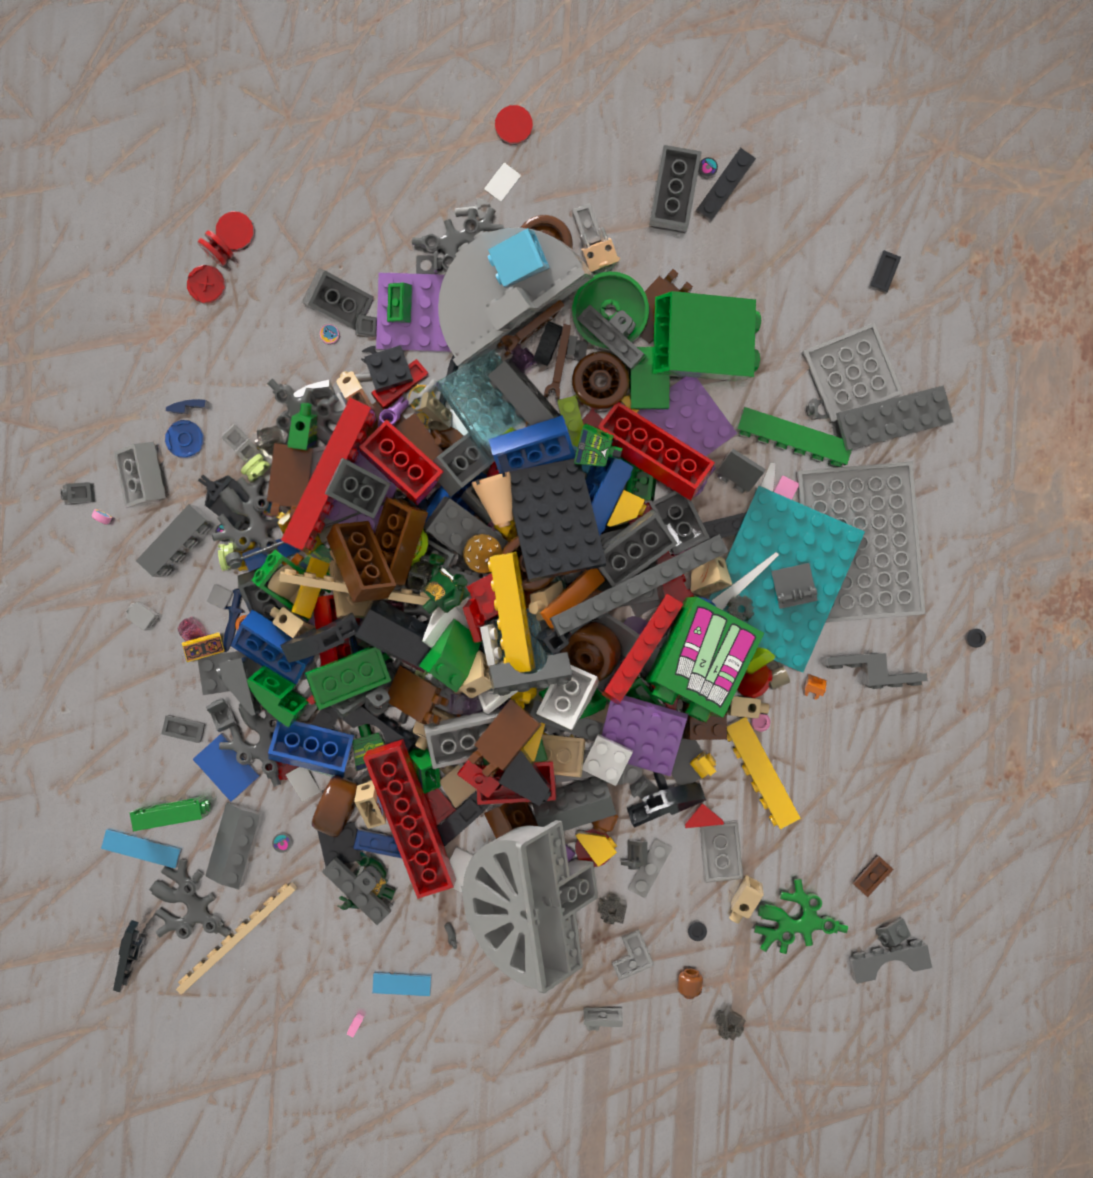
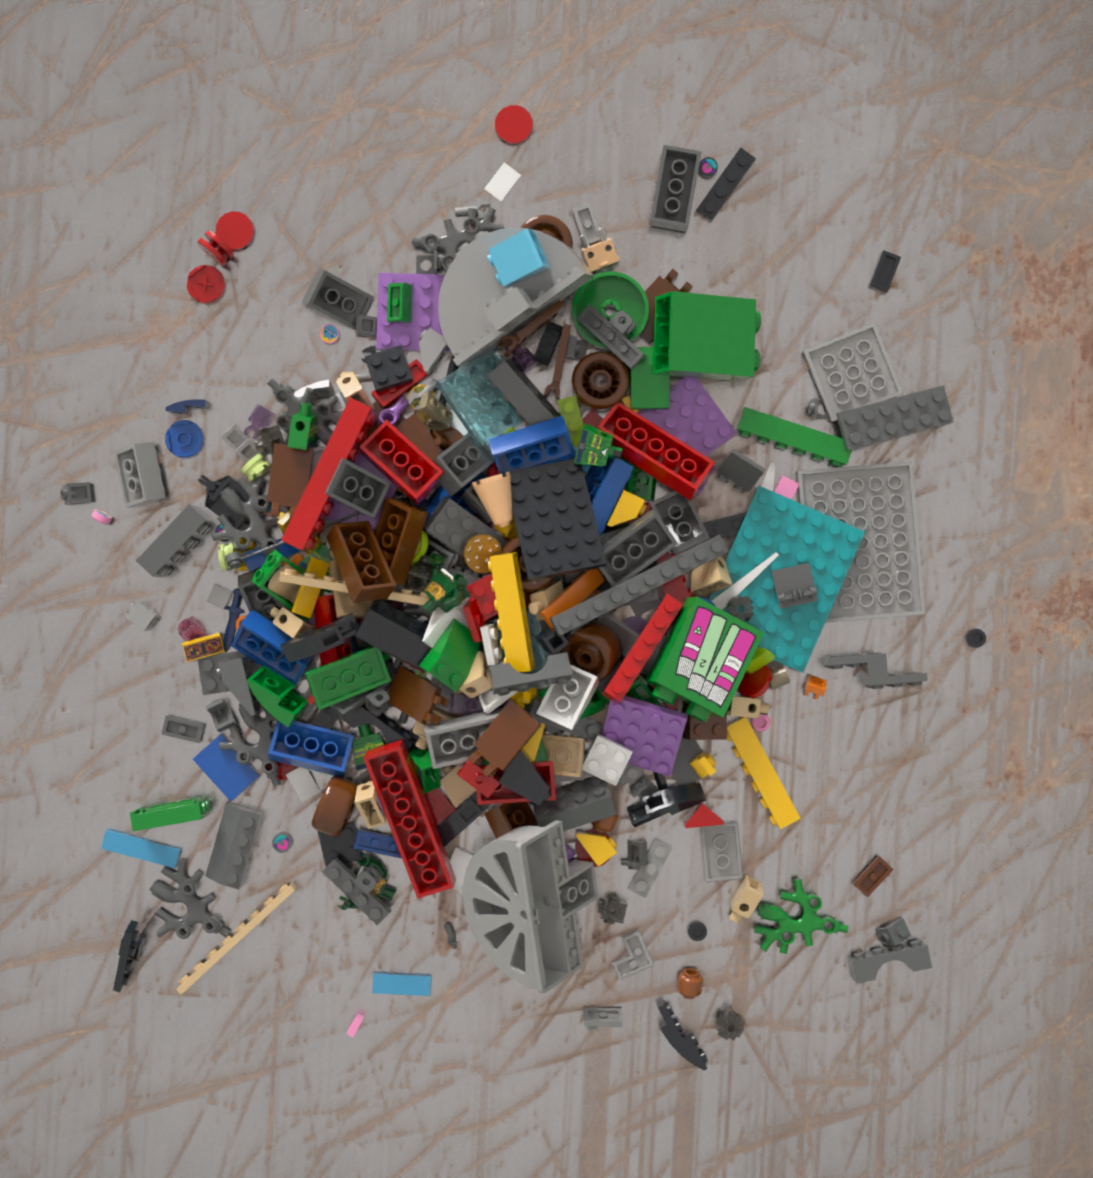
(260, 419): none -> clear purple plate
(431, 348): none -> light grey slope
(683, 1043): none -> black slope

